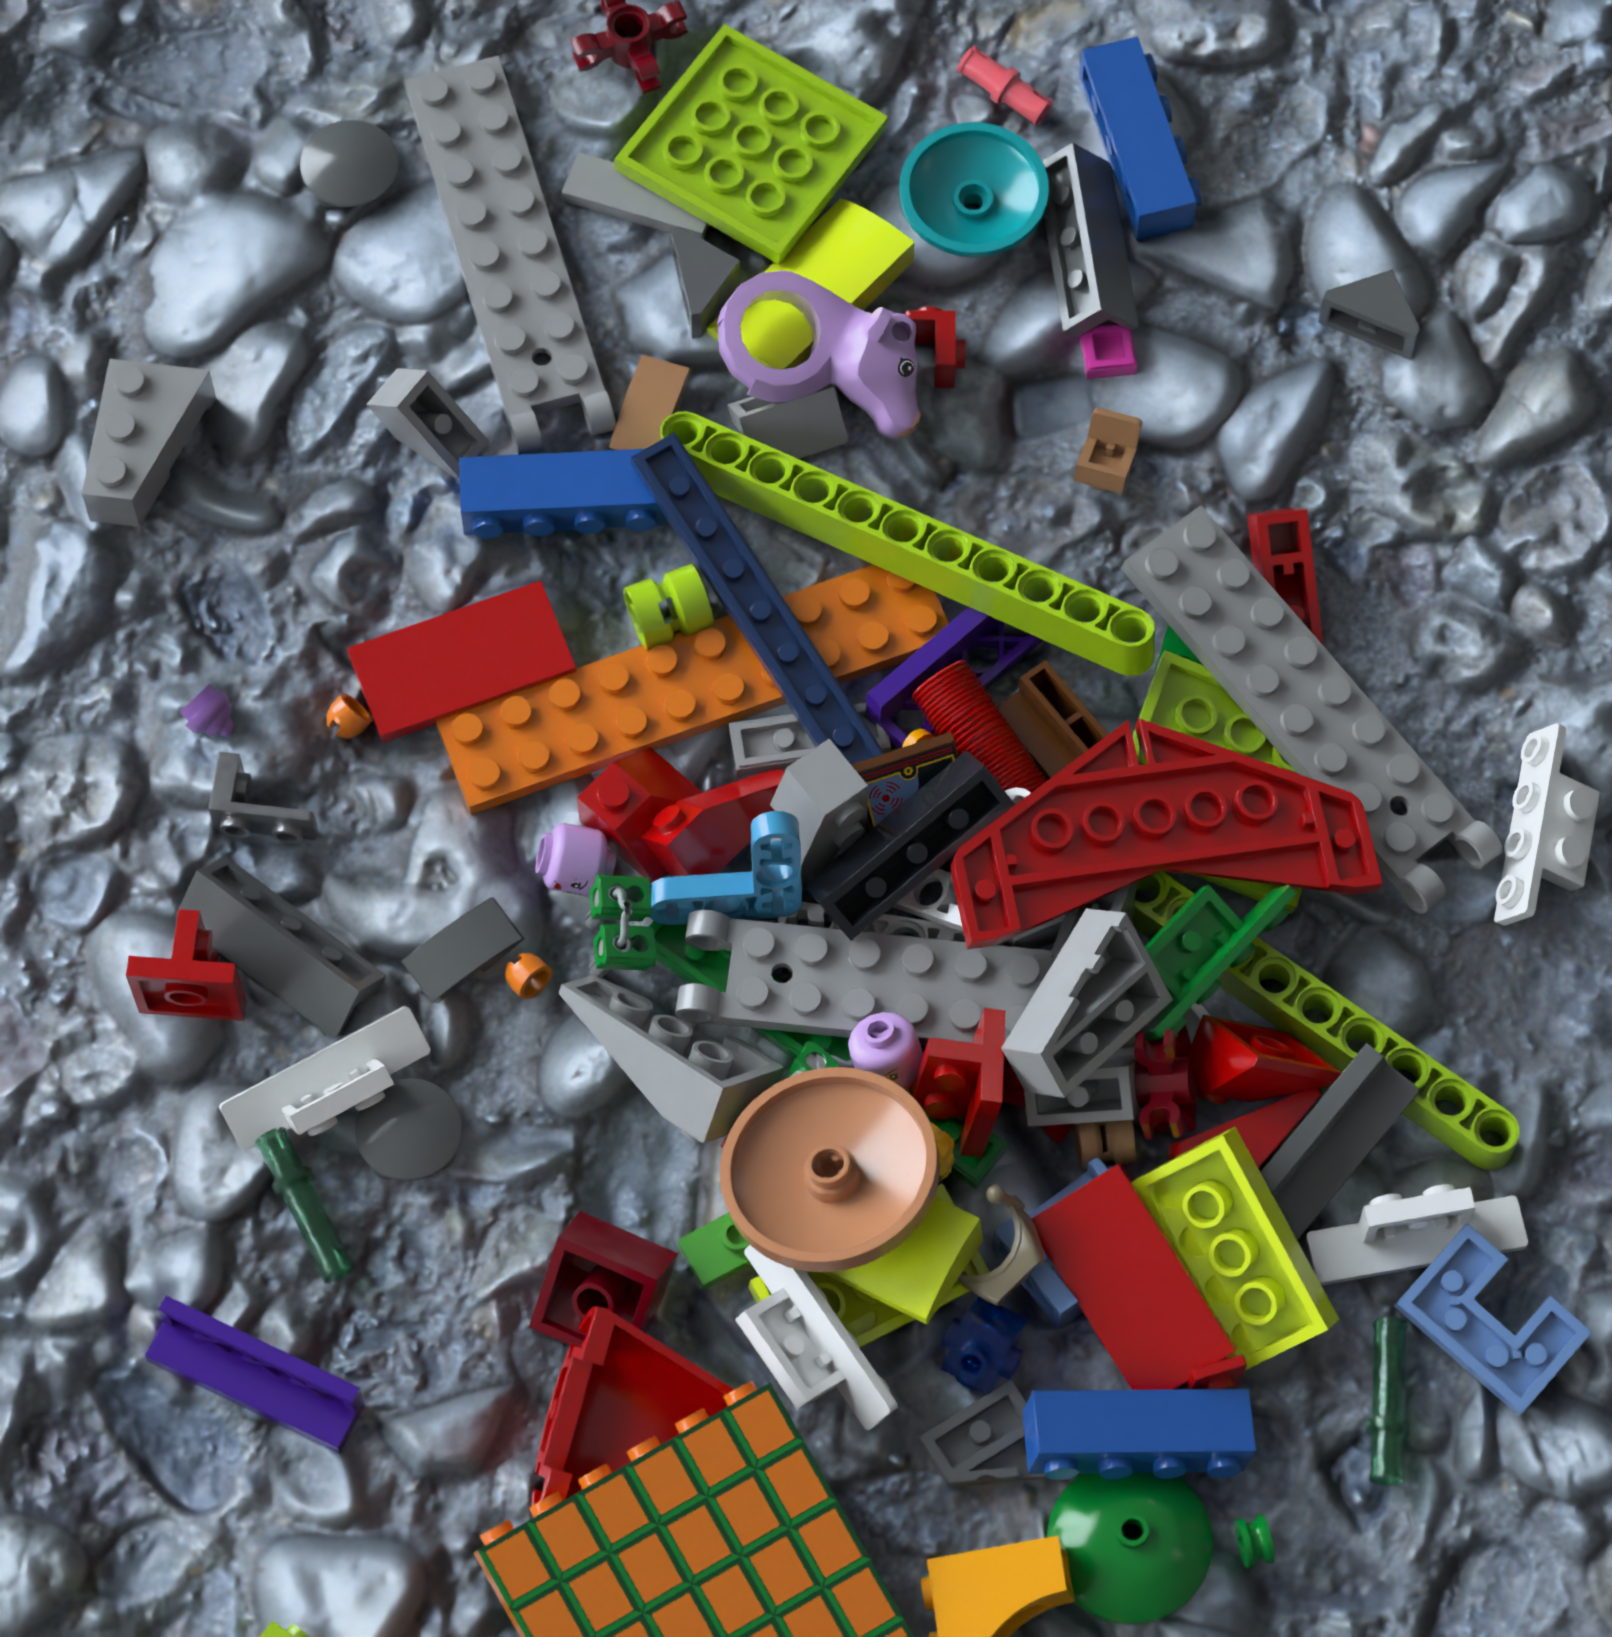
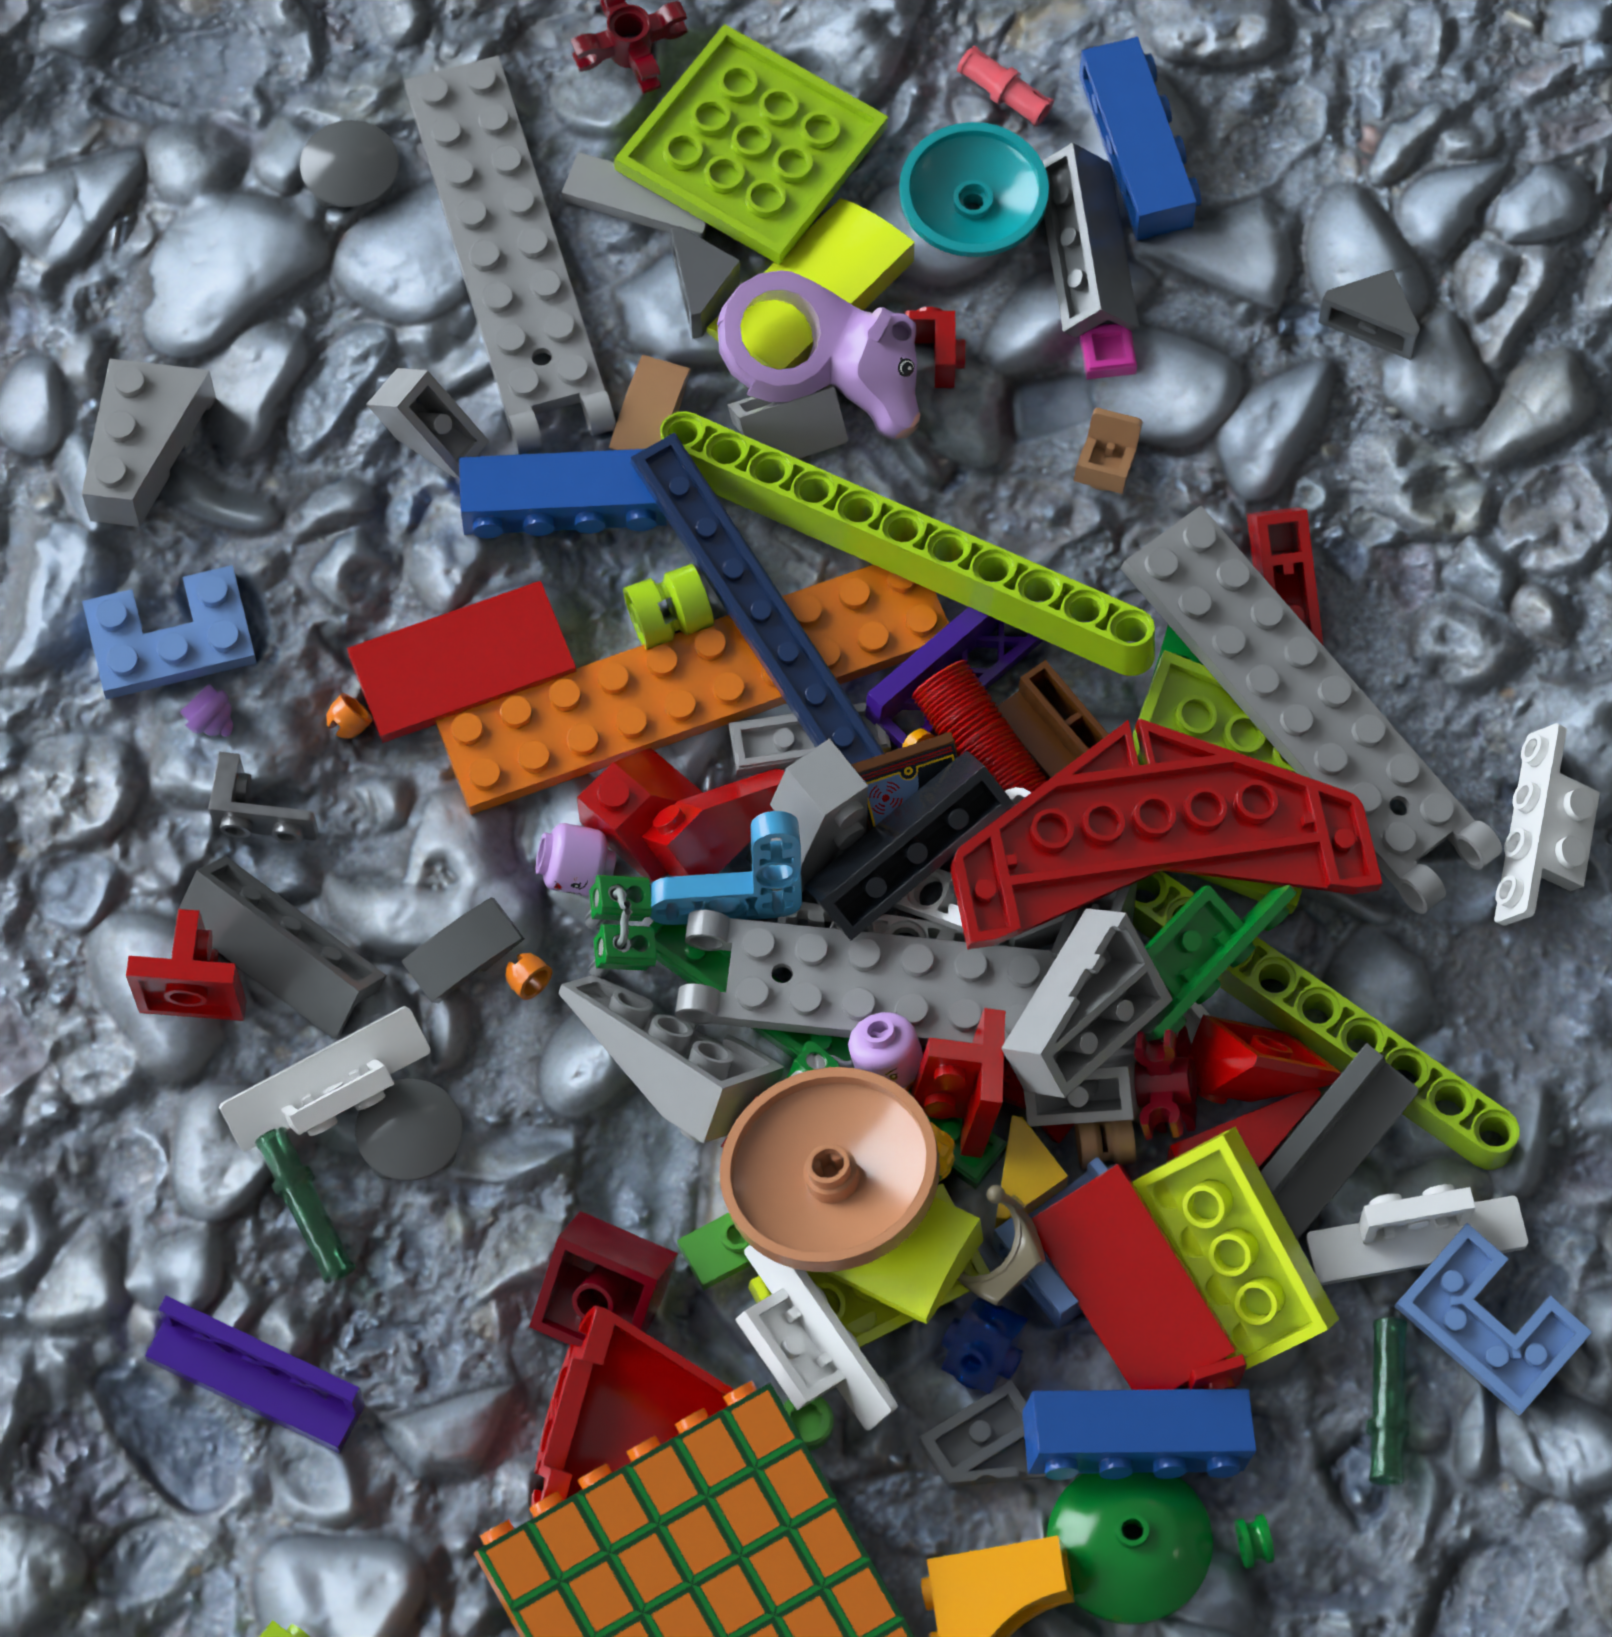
(140, 661): none -> medium blue plate
(812, 1421): none -> bright green tile
(1028, 1170): none -> yellow slope

